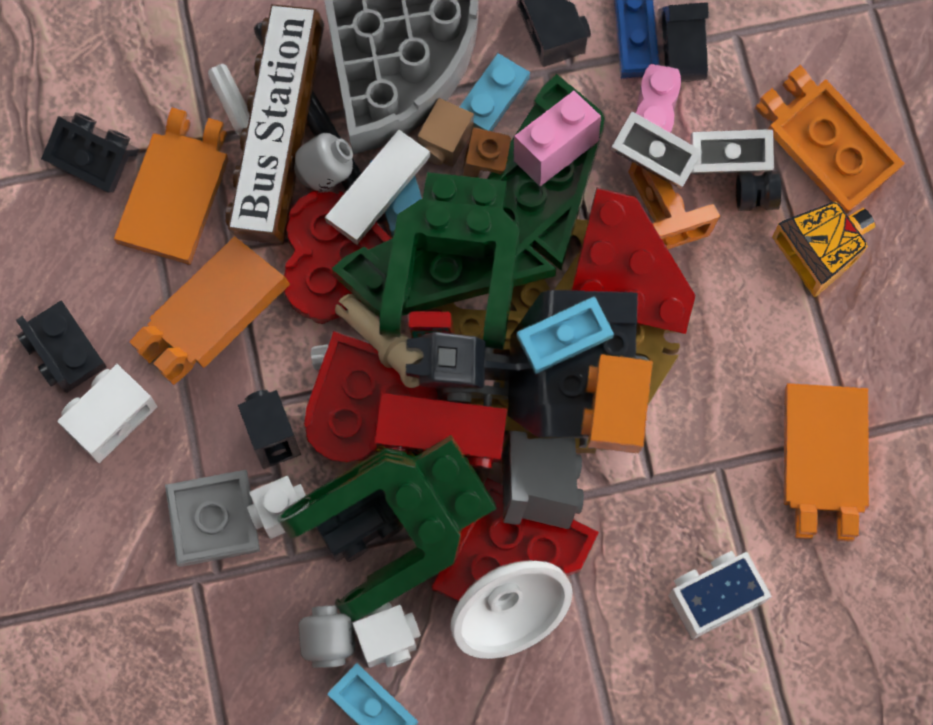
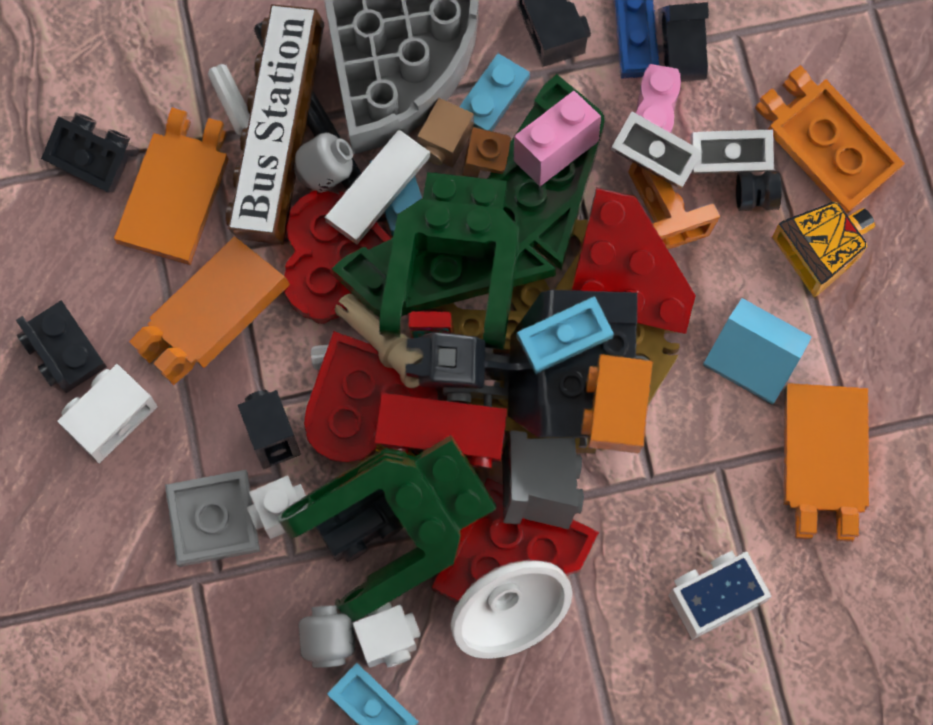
(757, 351): none -> medium azure slope

